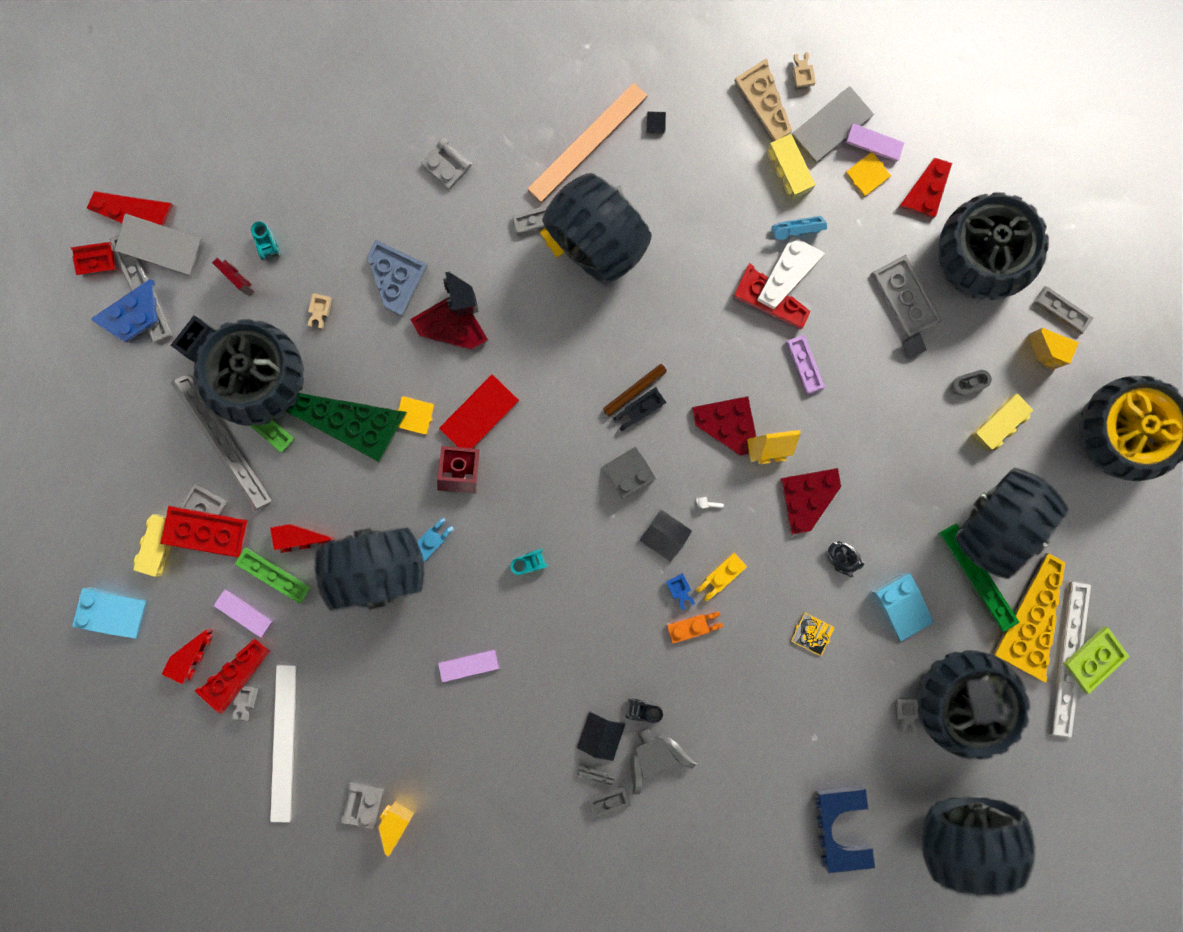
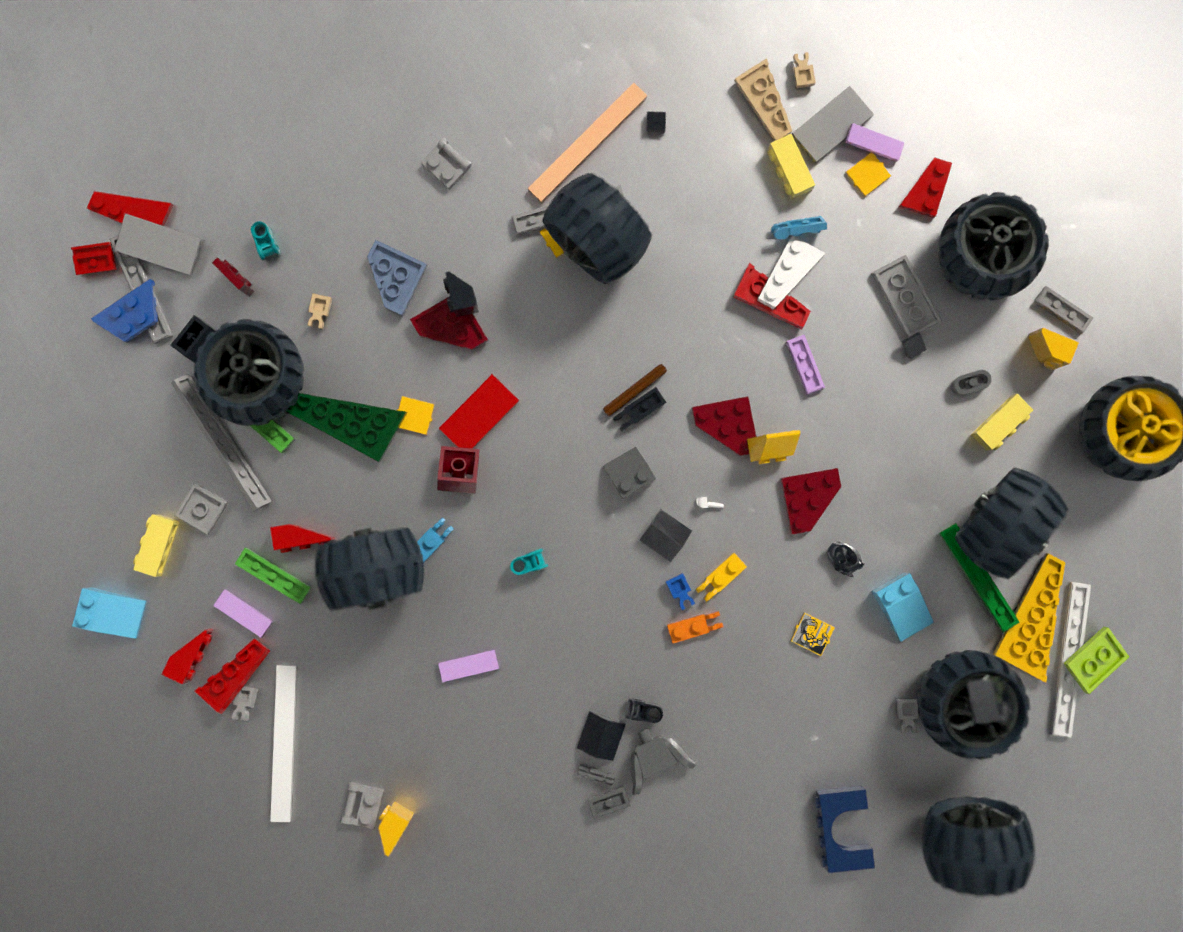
(203, 531): red tile -> none

